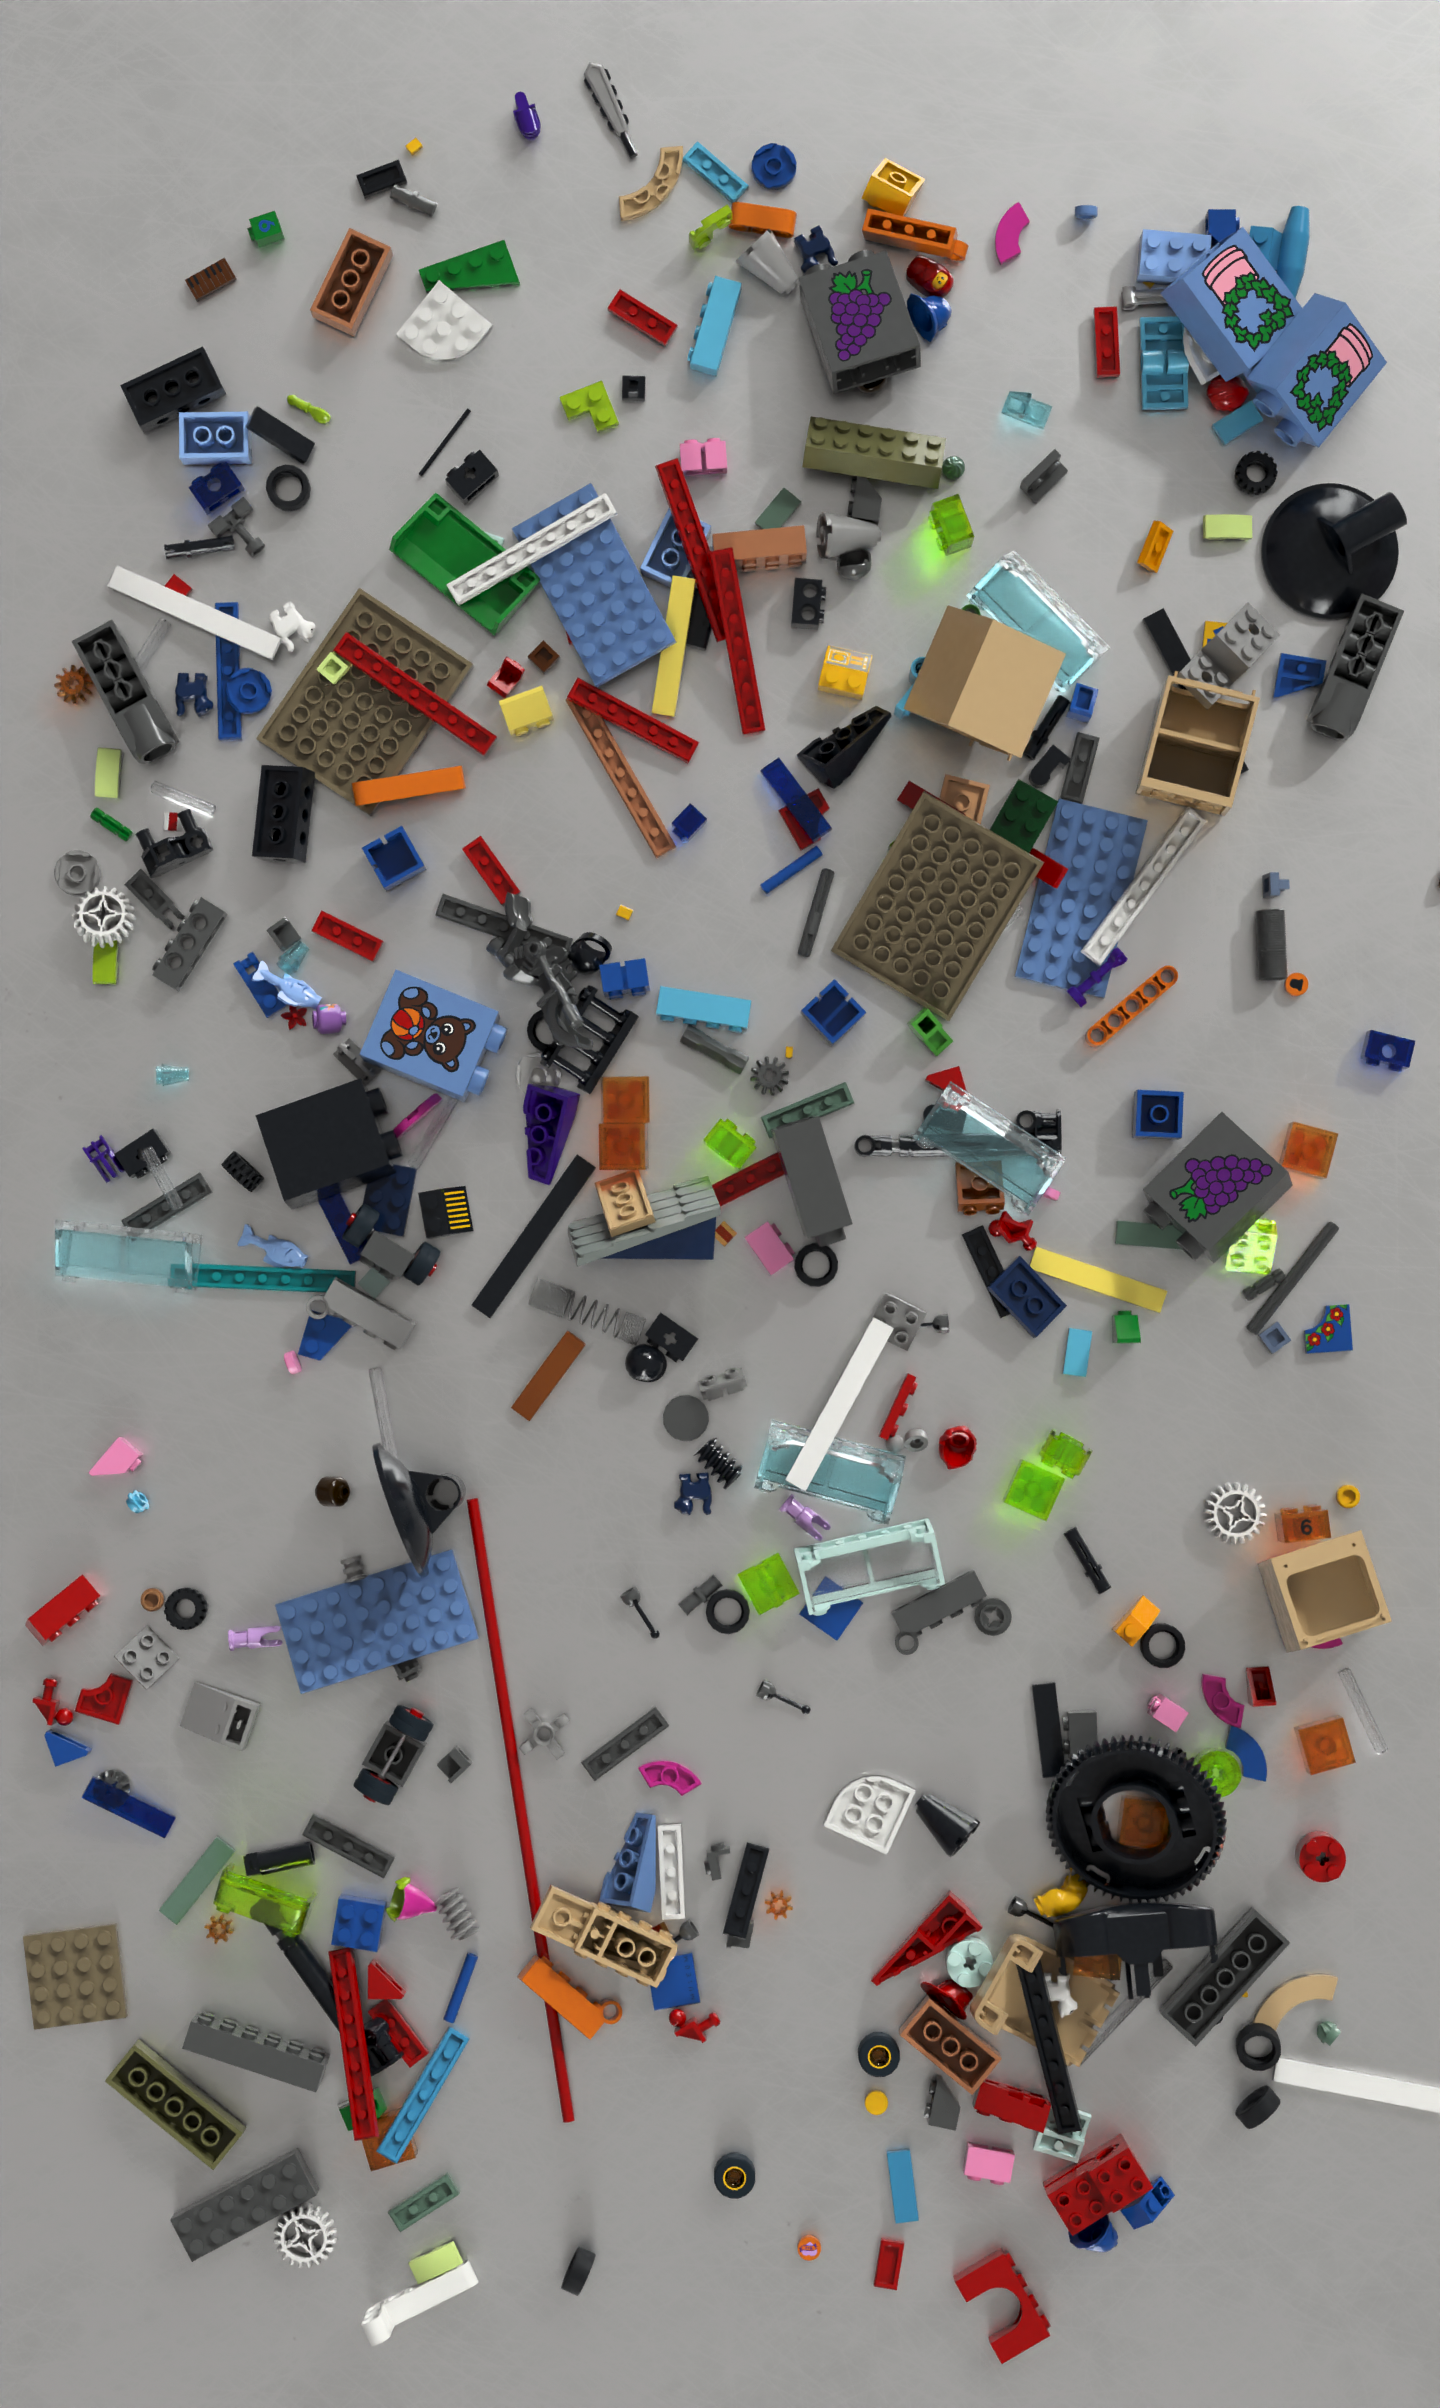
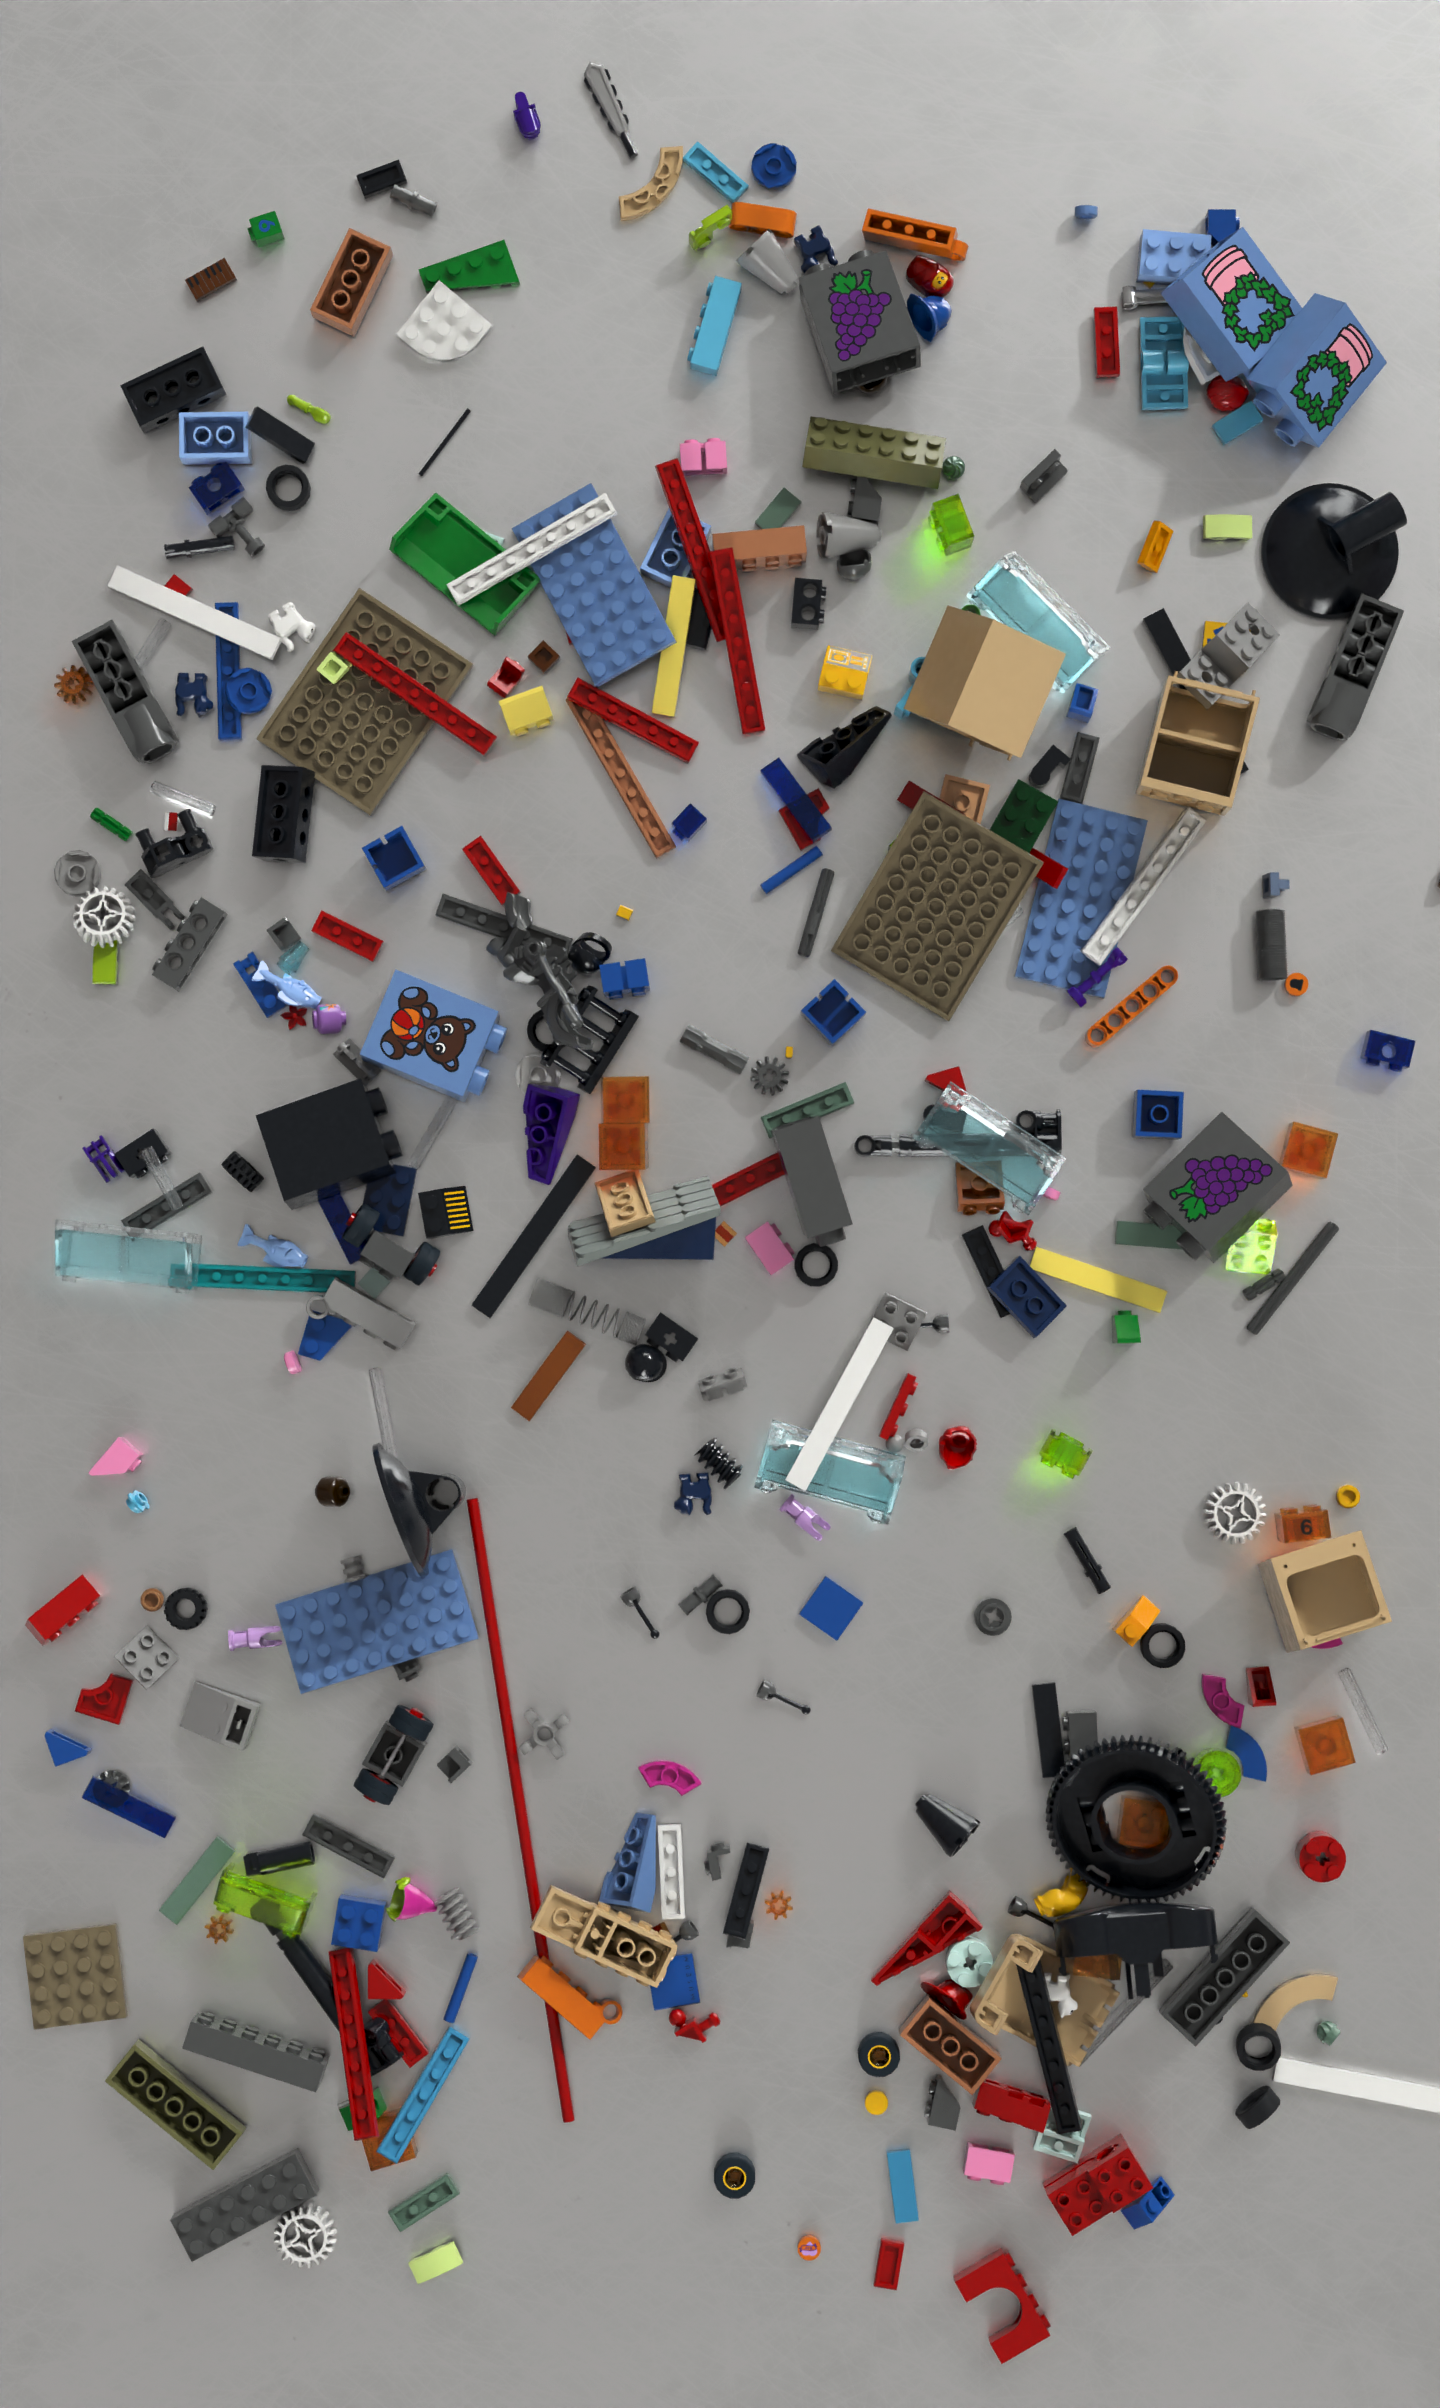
(49, 1706): red piece -> none
(107, 772): yellowish green slope -> none
(171, 1074): clear light blue cone -> none
(383, 2316): white beam -> none
(408, 785): orange beam -> none
(414, 146): yellow piece -> none
(422, 1110): dark pink tile -> none
(468, 488): black brick -> none
(578, 2271): black tyre -> none
(591, 400): lime plate -> none
(625, 1743): dark grey tile -> none
(633, 388): black tile -> none
(642, 317): red plate -> none
(685, 1418): dark grey tile -> none
(703, 1008): medium azure brick -> none
(730, 1144): clear neon green brick -> none
(768, 1583): clear neon green bracket -> none
(869, 1564): windscreen -> none
(870, 1811): white plate -> none
(892, 188): yellow slope -> none
(930, 1031): bright green brick -> none
(936, 1605): dark grey hinge -> none
(1008, 233): dark pink tile -> none
(1028, 410): clear light blue slope -> none
(1033, 1489): clear neon green brick -> none
(1041, 735): black pin -> none
(1077, 1352): medium azure tile -> none
(1096, 2237): blue piece -> none
(1166, 1712): bright pink piece -> none
(1262, 460): black tyre -> none
(1274, 1337): sand blue plate -> none
(1288, 250): dark azure plate -> none
(1297, 673): blue wing -> none
(1332, 1332): blue tile -> none

